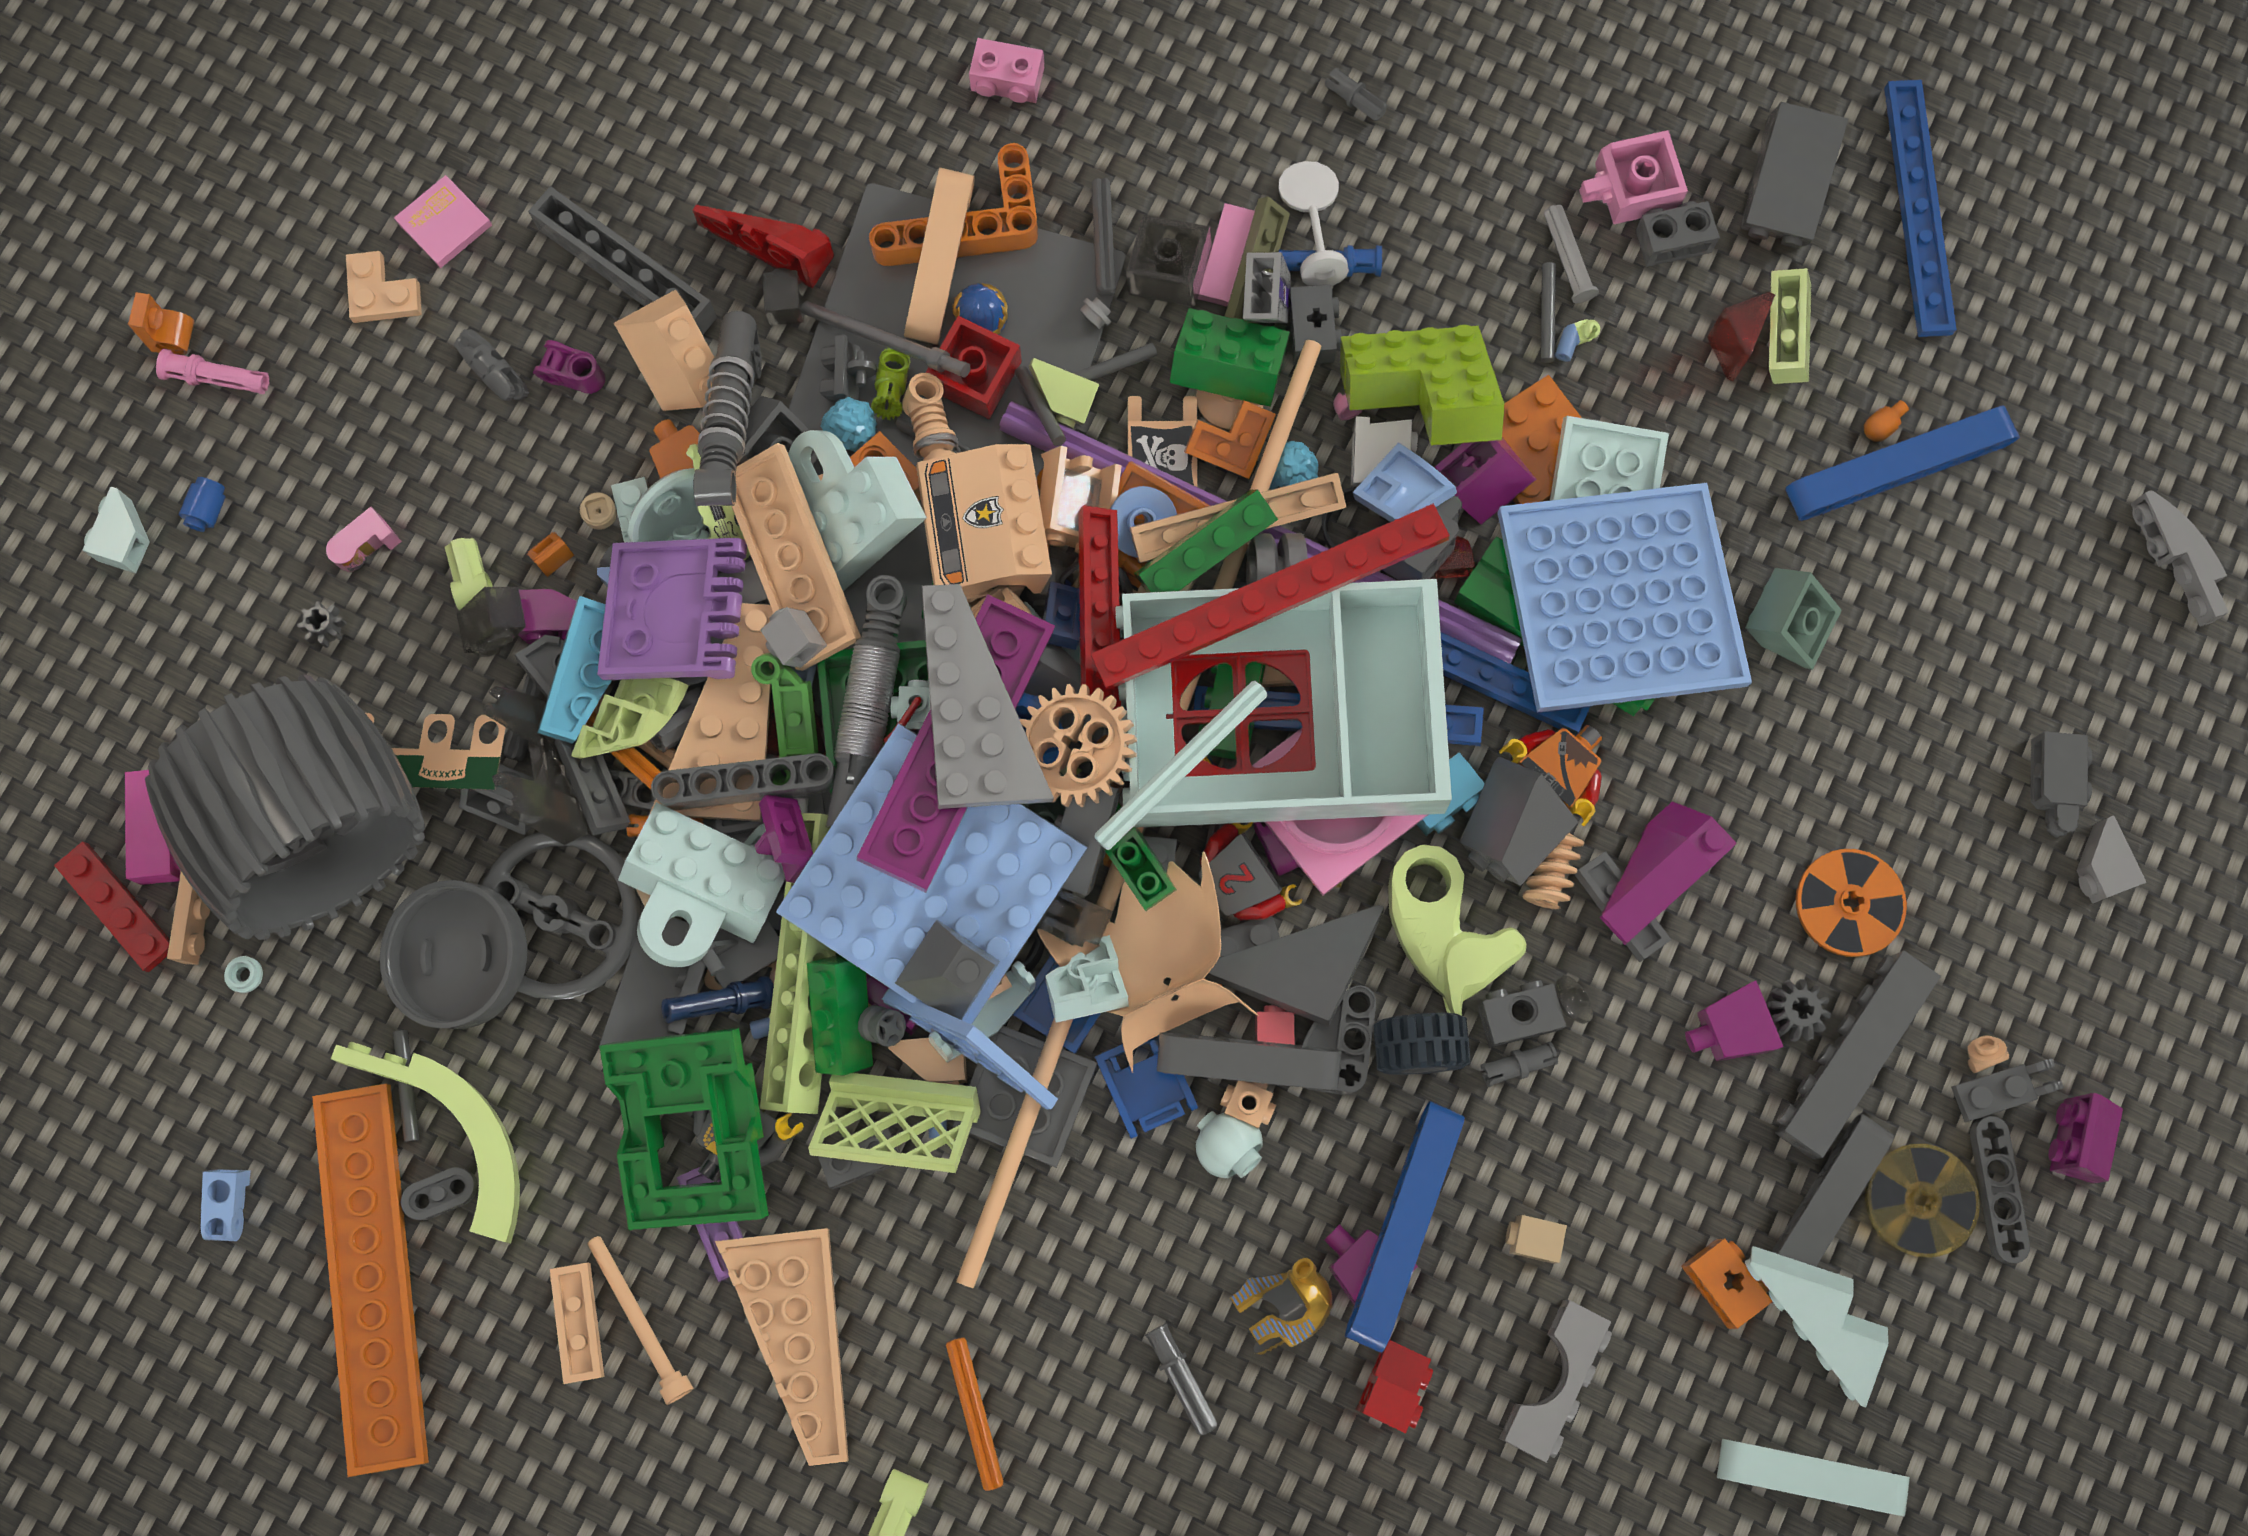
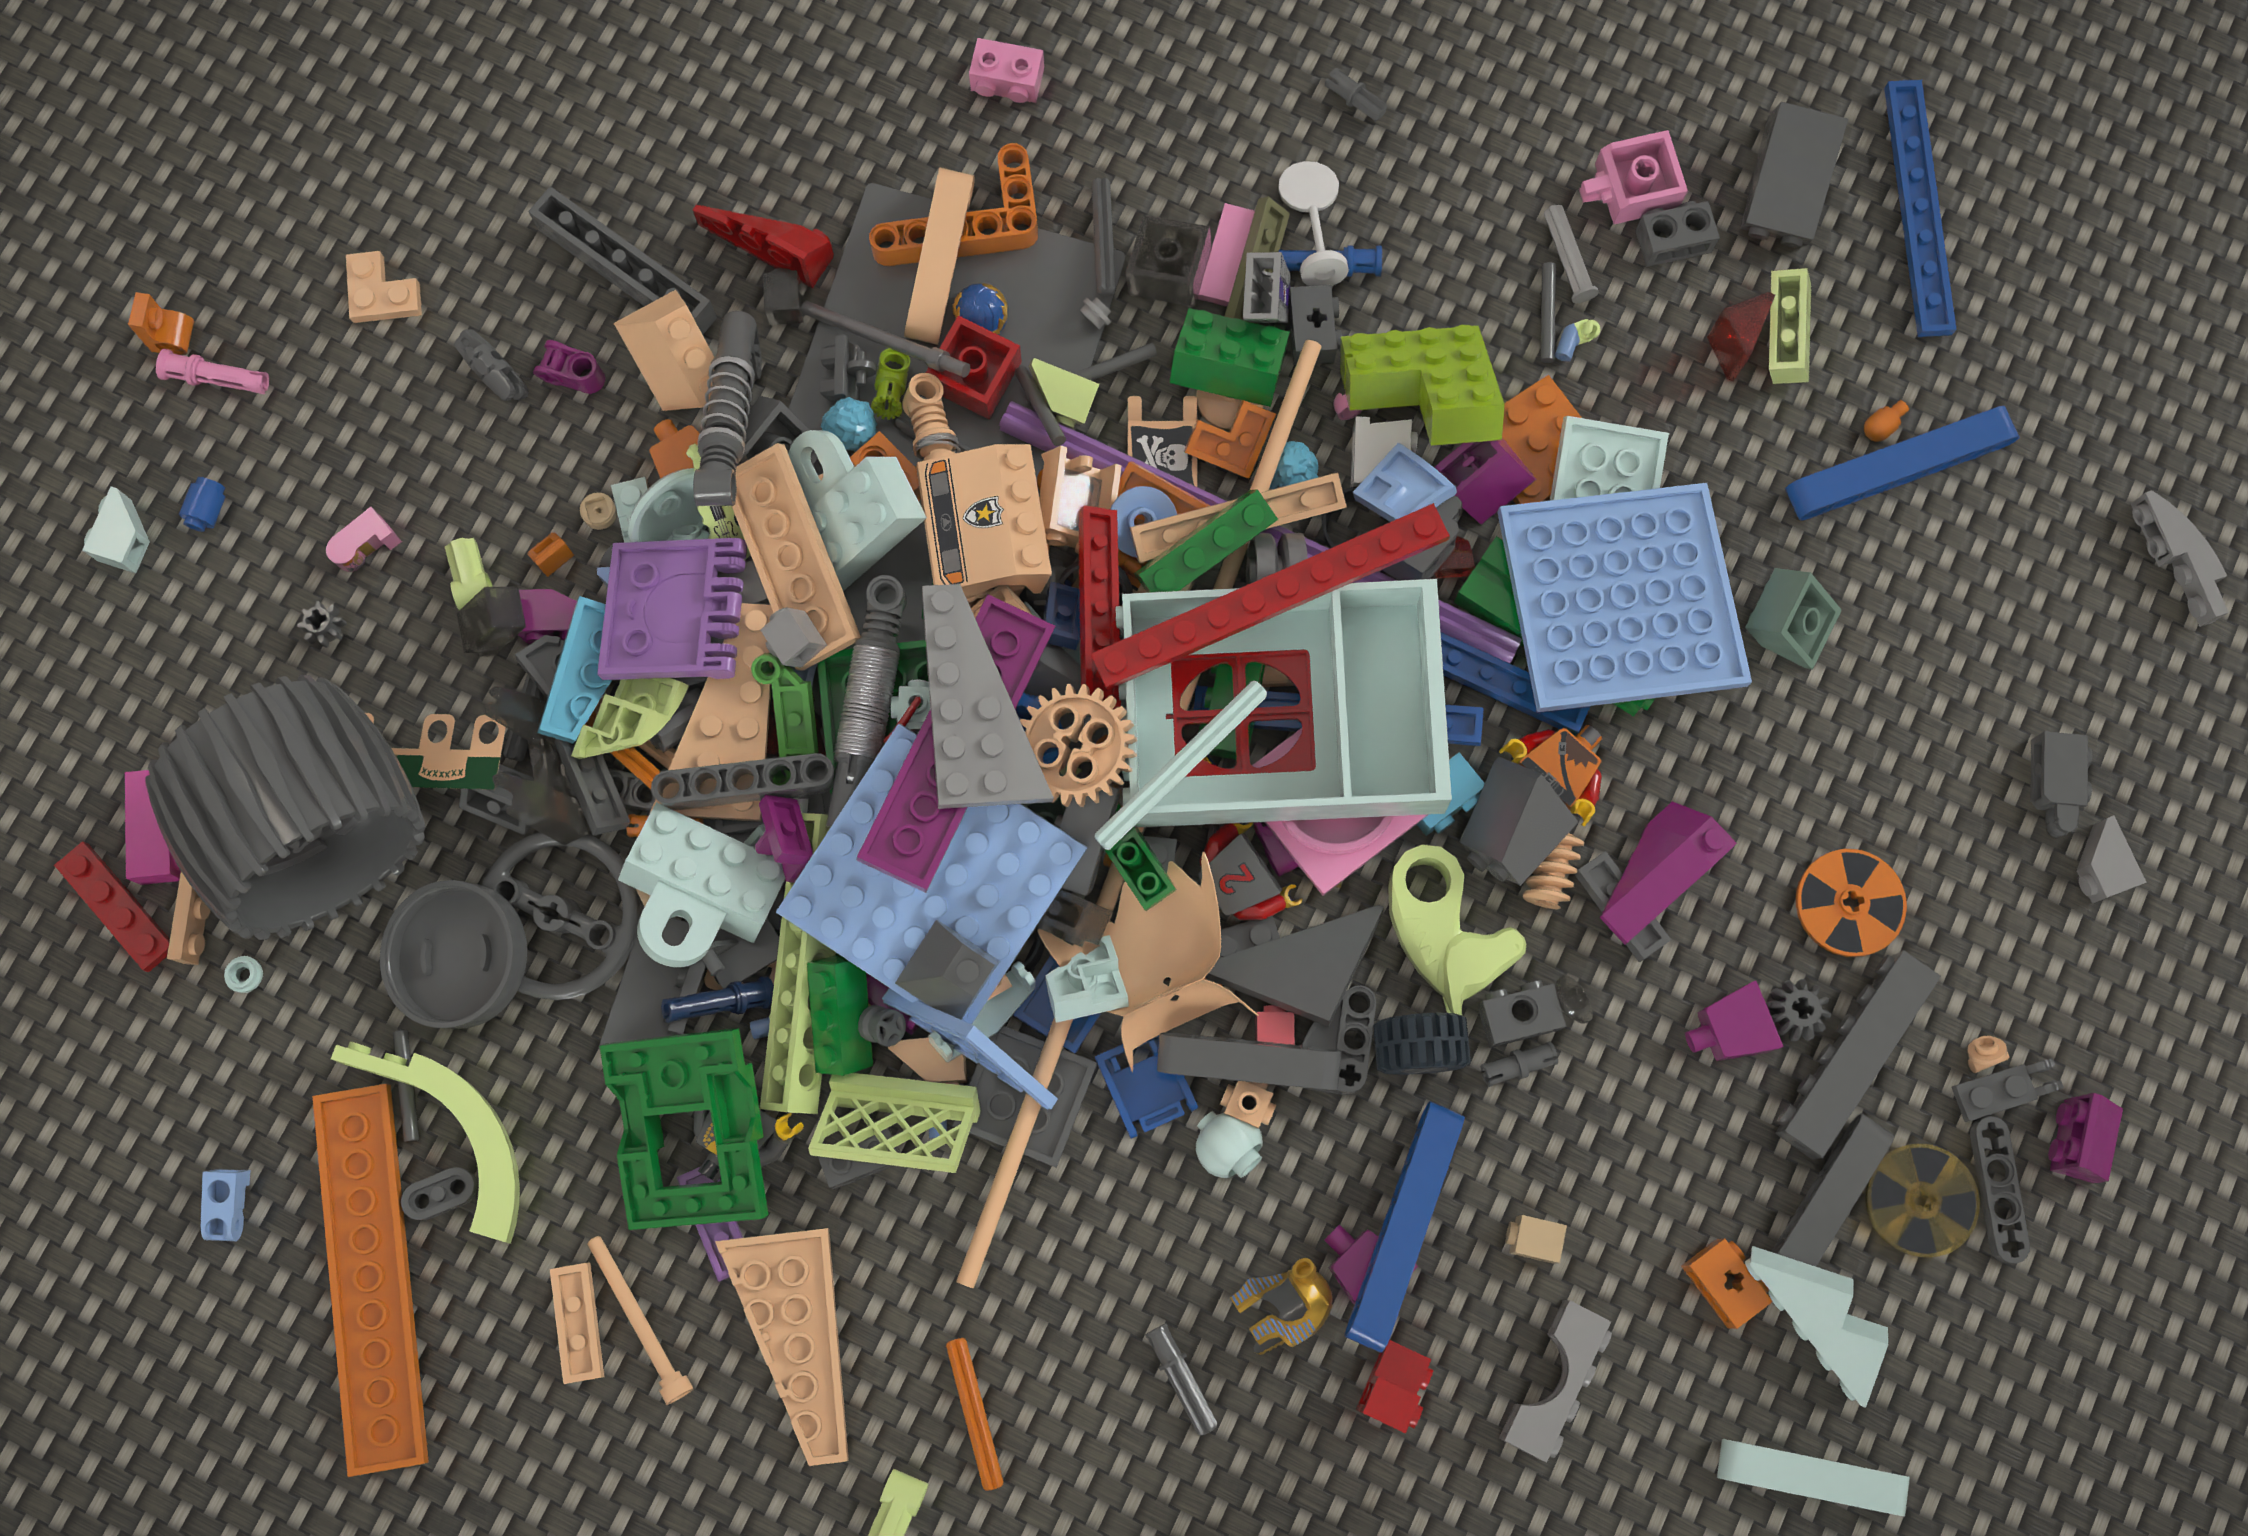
(443, 221): bright pink tile -> none

